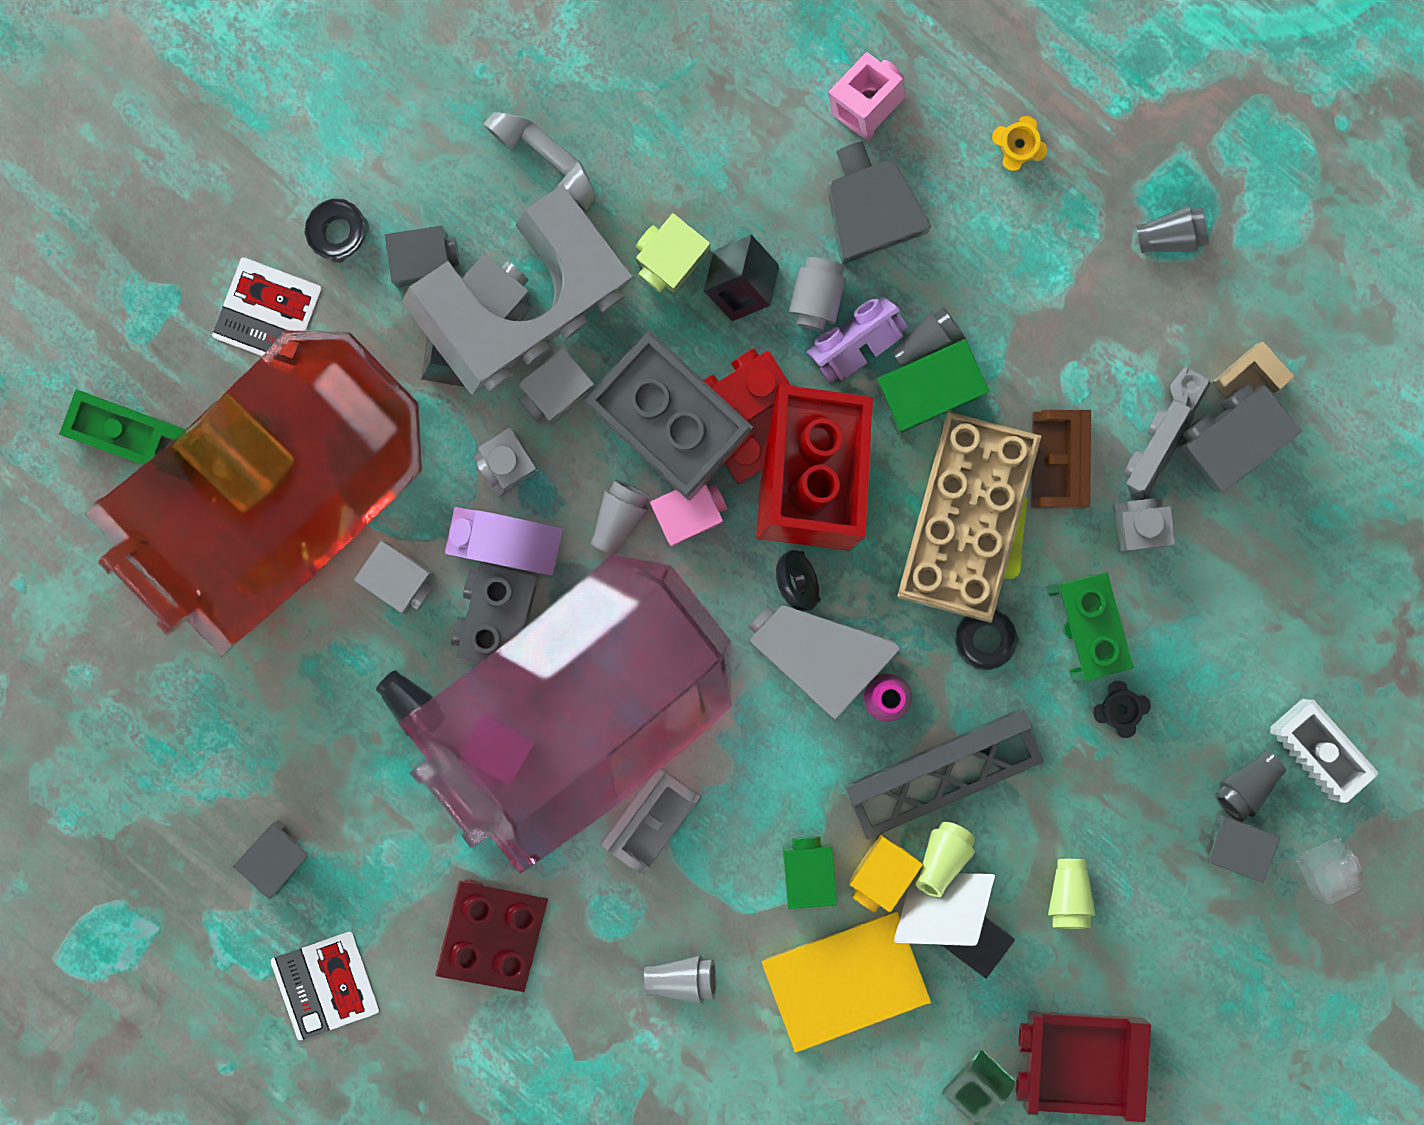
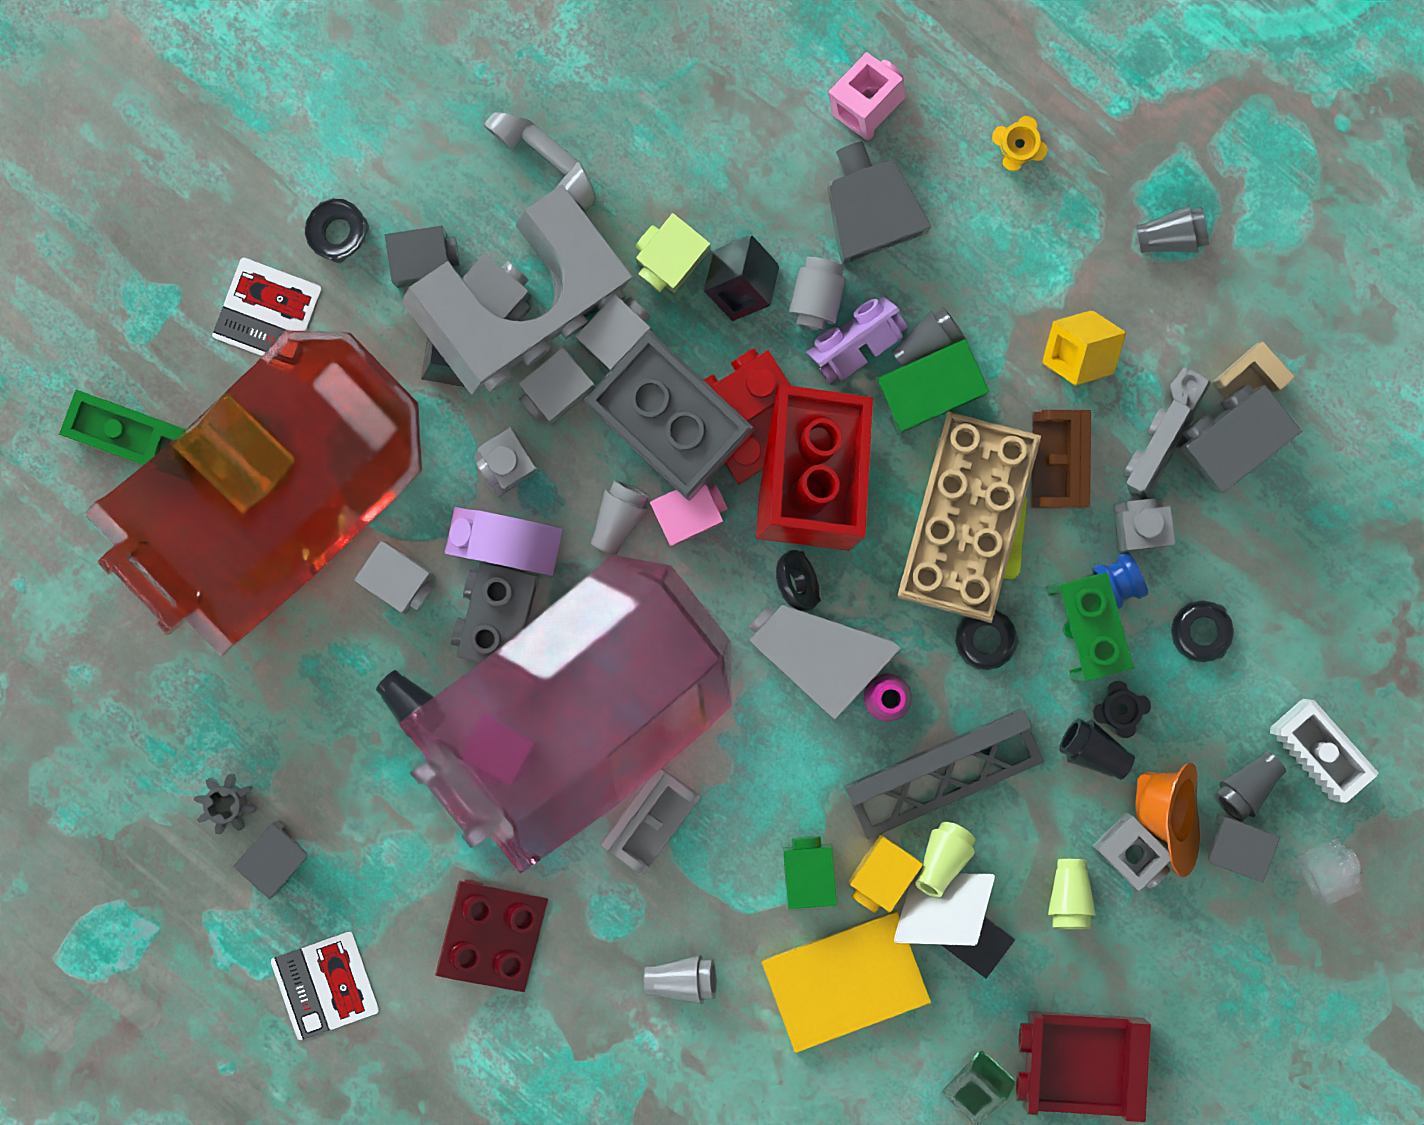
(212, 799): none -> dark grey gear
(614, 331): none -> light grey brick
(1084, 347): none -> yellow panel
(1095, 749): none -> black cone
(1124, 578): none -> blue wheel
(1128, 832): none -> light grey brick
(1170, 813): none -> orange piece
(1181, 631): none -> black piece

